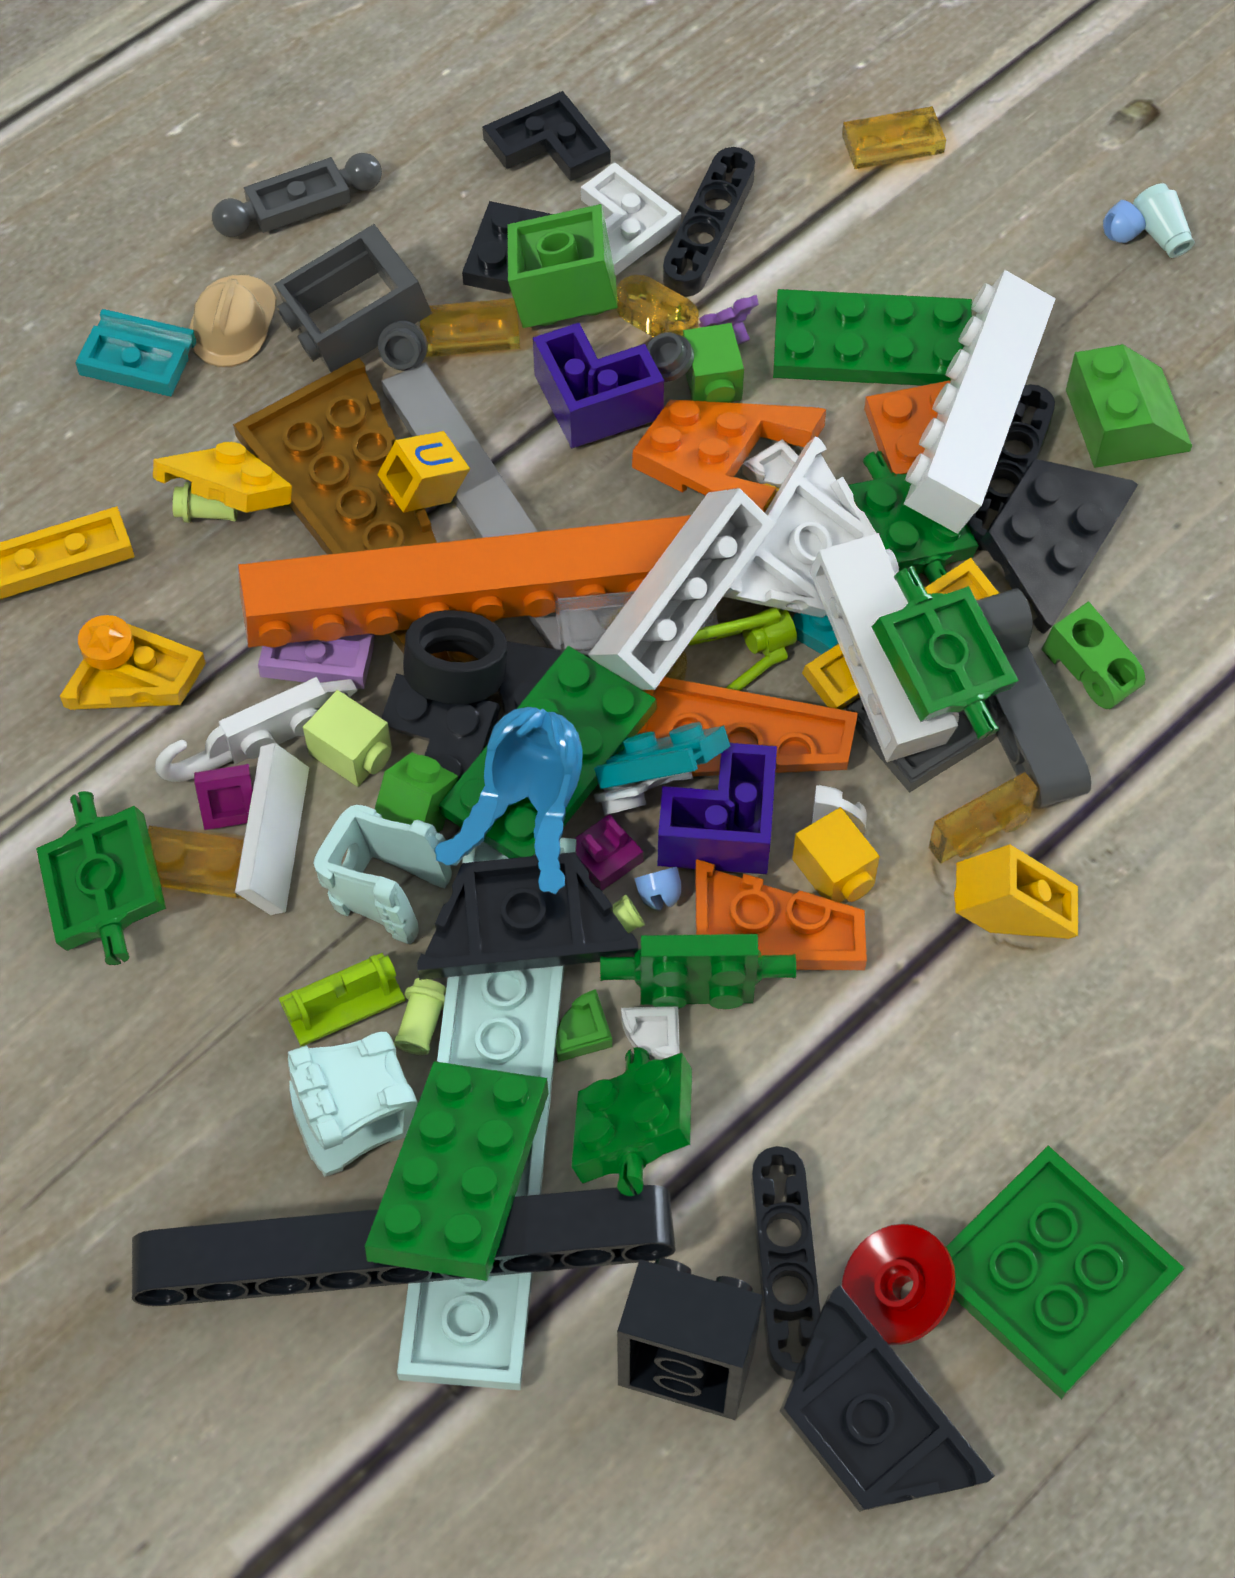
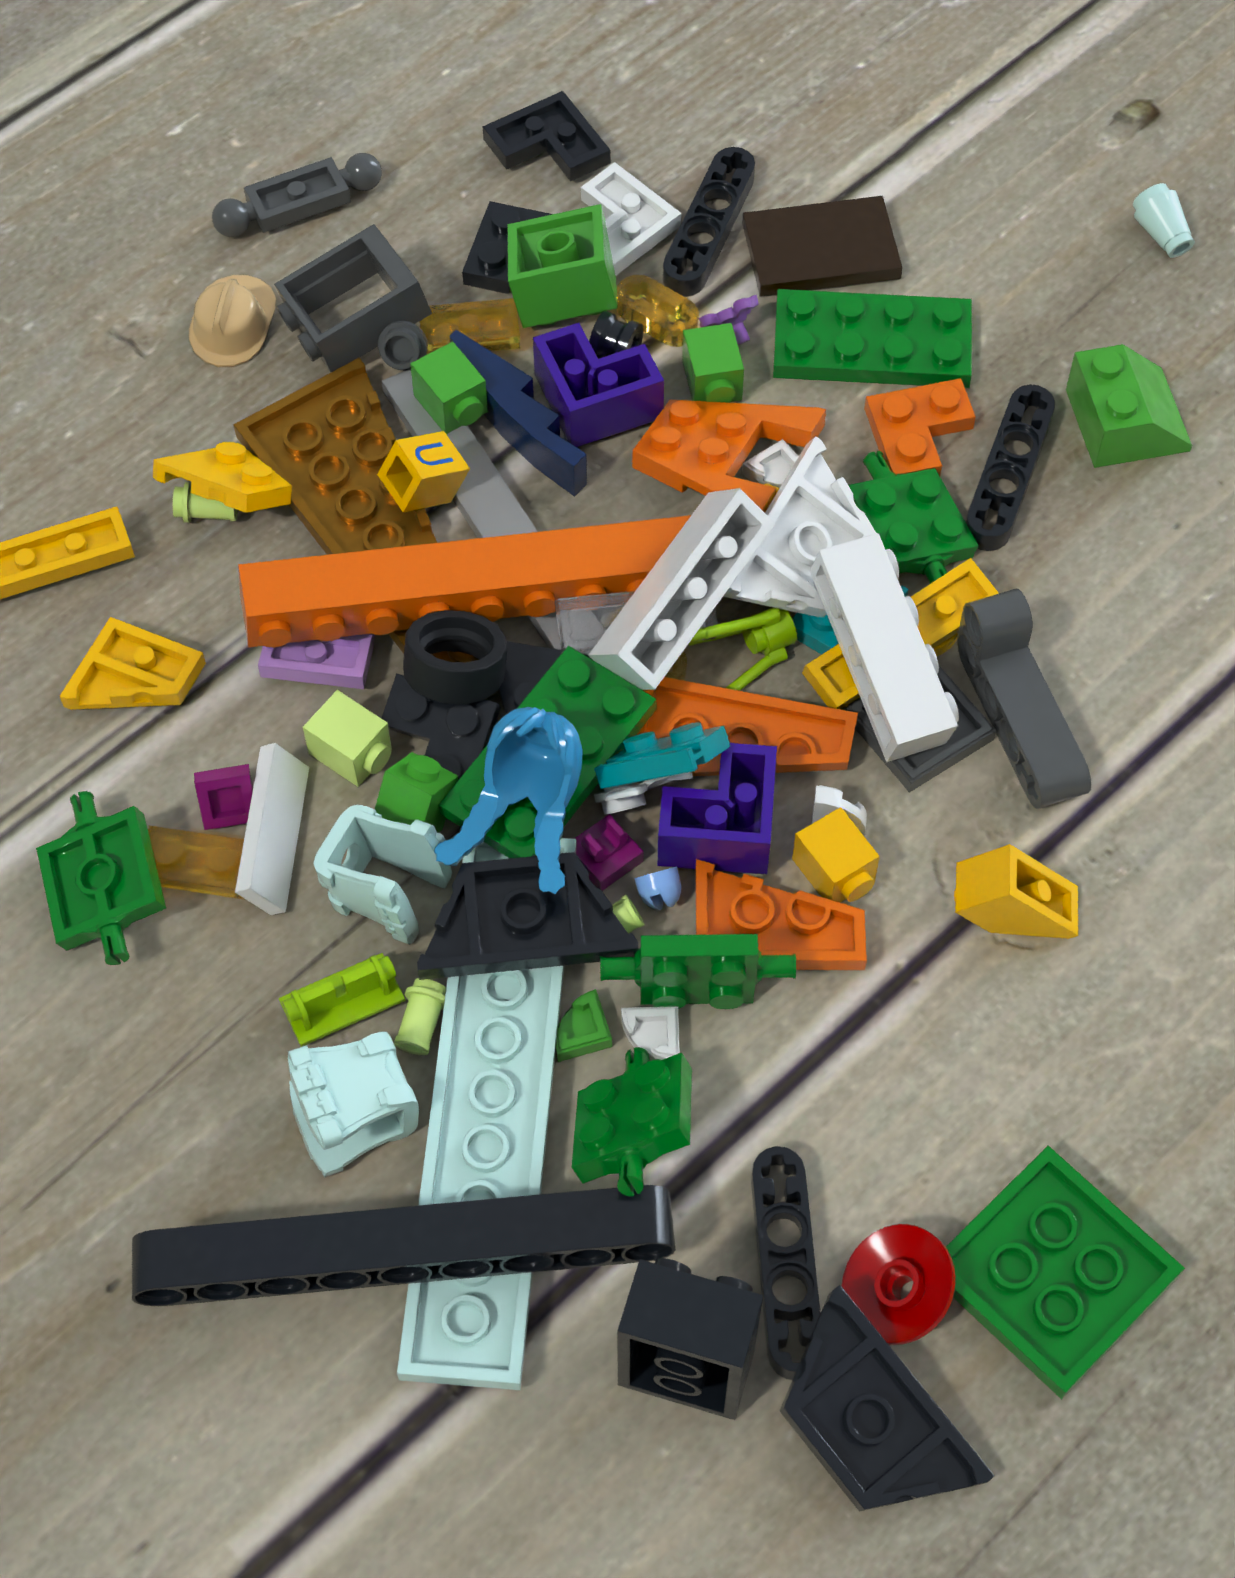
(106, 642): light orange tile -> none
(136, 352): teal plate -> none
(246, 731): white plate -> none
(449, 387): none -> bright green brick
(458, 1171): green plate -> none
(524, 421): none -> dark blue slope
(613, 336): none -> black wheel
(671, 355): dark grey plate -> none
(822, 245): none -> dark brown tile
(893, 137): clear yellow plate -> none
(944, 653): green plate -> none
(969, 826): clear yellow plate -> none
(978, 402): white brick -> none
(1054, 531): black wing -> none
(1095, 656): bright green leg -> none
(1123, 222): light blue hinge -> none

